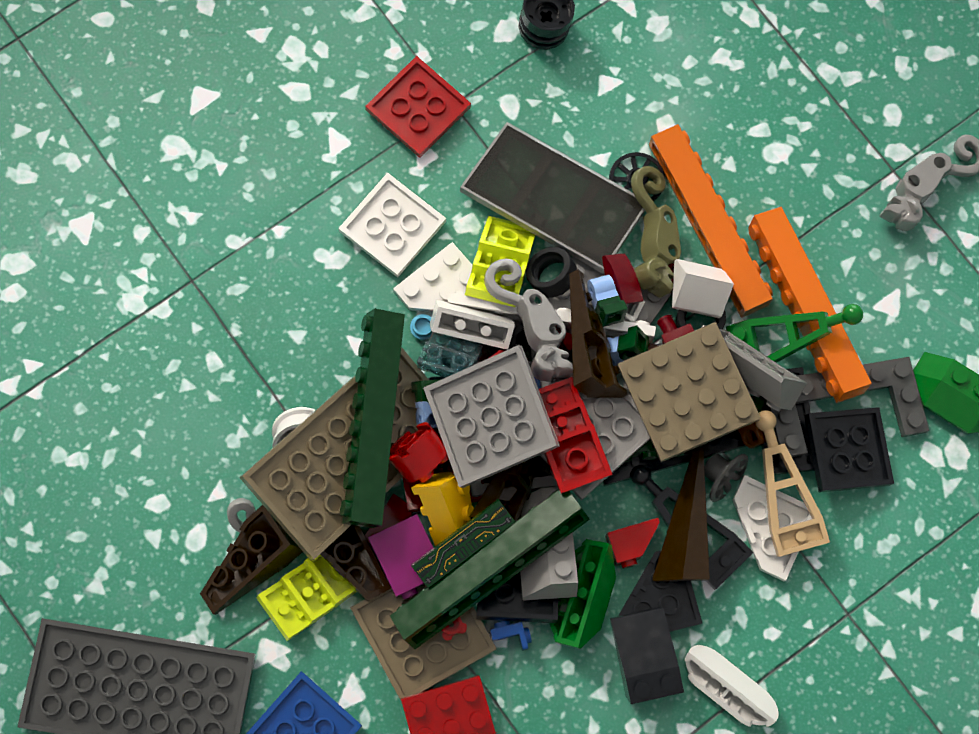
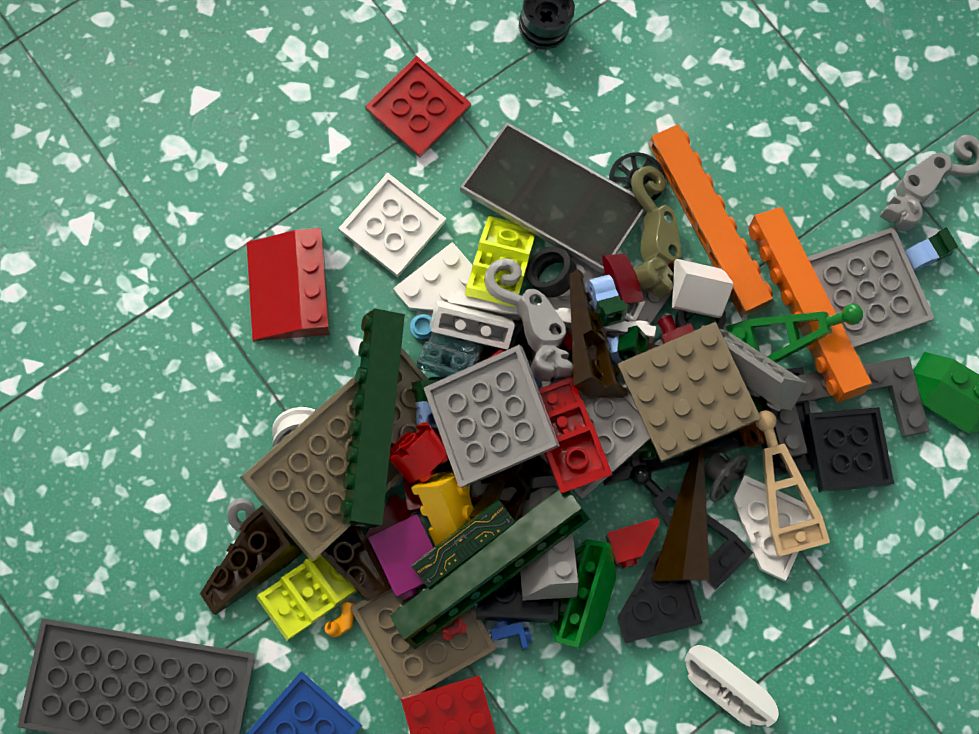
(288, 285): none -> red slope
(341, 624): none -> light orange arm
(646, 655): black slope -> none
(879, 280): none -> light grey plate
(931, 249): none -> leg

